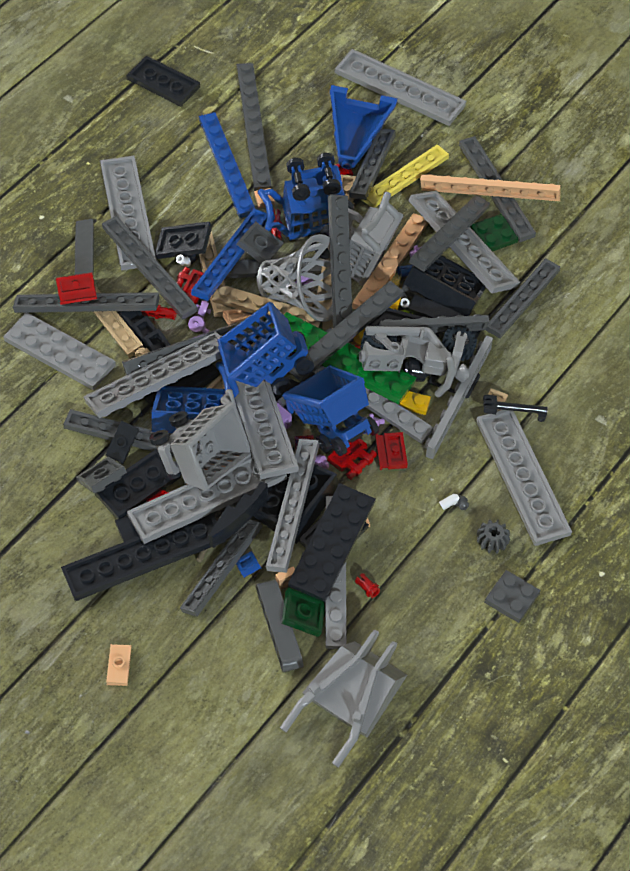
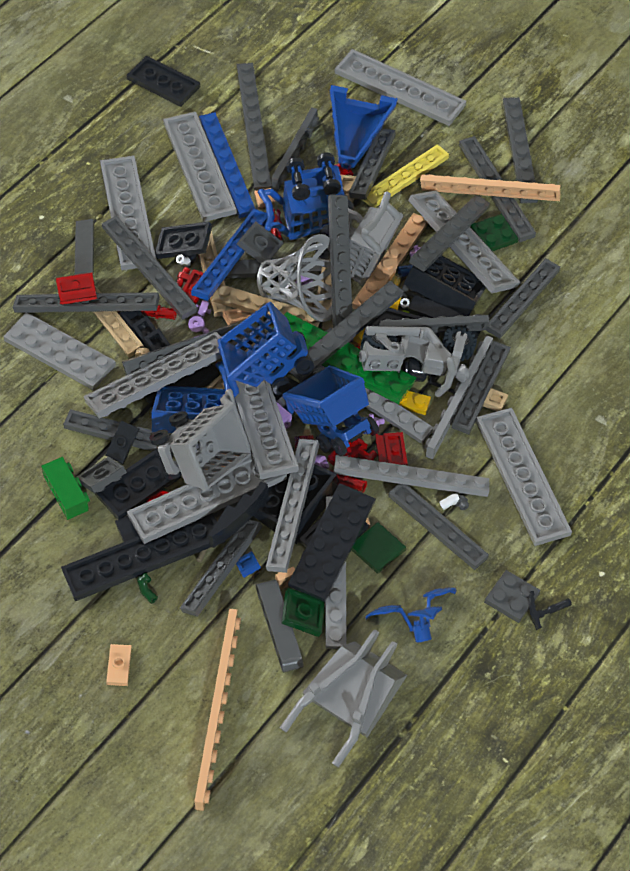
(65, 487): none -> green brick
(144, 588): none -> dark green arm
(199, 167): none -> light grey plate
(217, 715): none -> light nougat plate
(298, 143): none -> dark grey plate
(354, 483): none -> red pin
(367, 585): red pin -> none
(378, 547): none -> dark green tile
(411, 476): none -> light grey plate
(420, 627): none -> blue plant
(438, 525): none -> dark grey plate
(480, 387): none -> dark grey plate
(491, 406): black hinge -> none
(493, 536): dark grey gear -> none
(518, 142): none -> dark grey plate
(535, 615): none -> black piece

